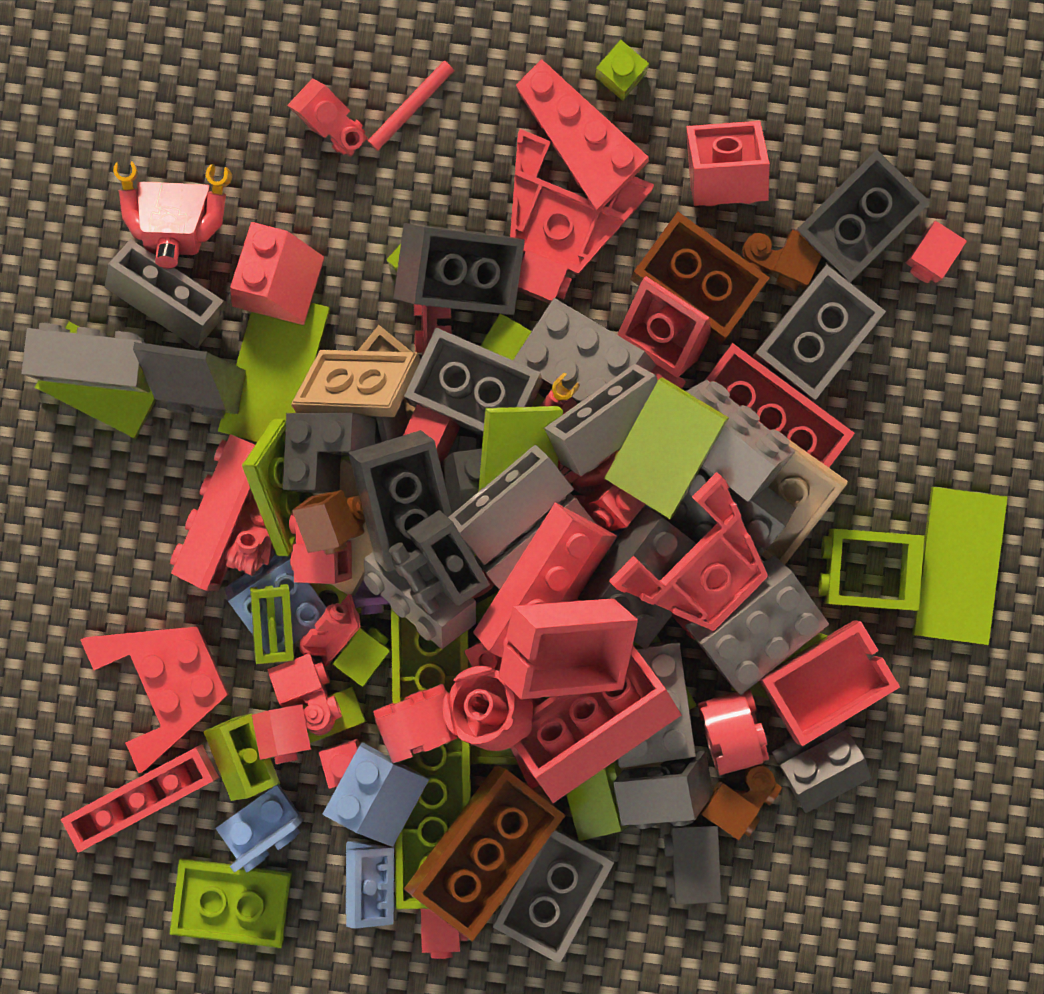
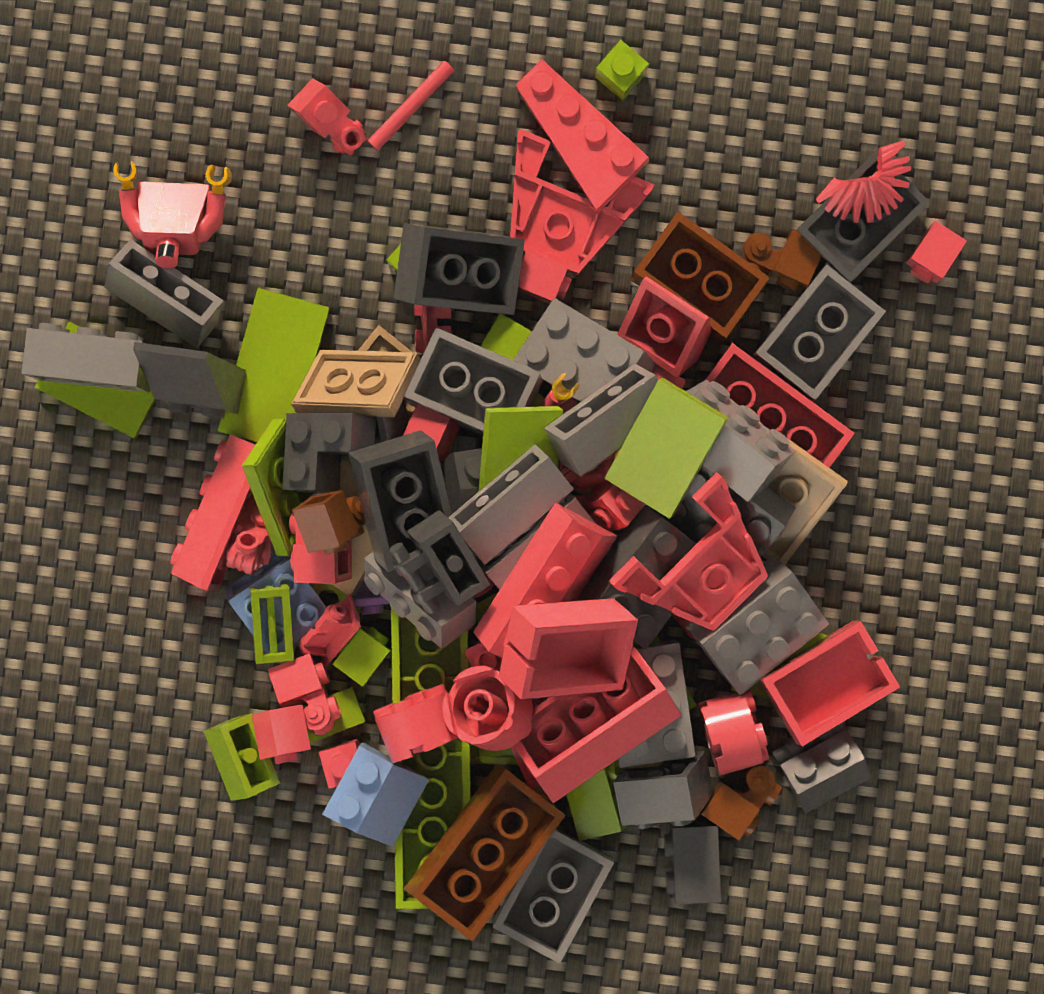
(139, 798): coral brick -> none
(176, 676): coral wing -> none
(230, 905): lime tile -> none
(258, 826): light blue bracket -> none
(276, 274): coral slope -> none
(369, 885): light blue bracket -> none
(438, 936): coral brick -> none
(727, 163): coral slope -> none
(869, 191): none -> coral hair
(909, 577): lime window -> none
(960, 565): lime tile -> none

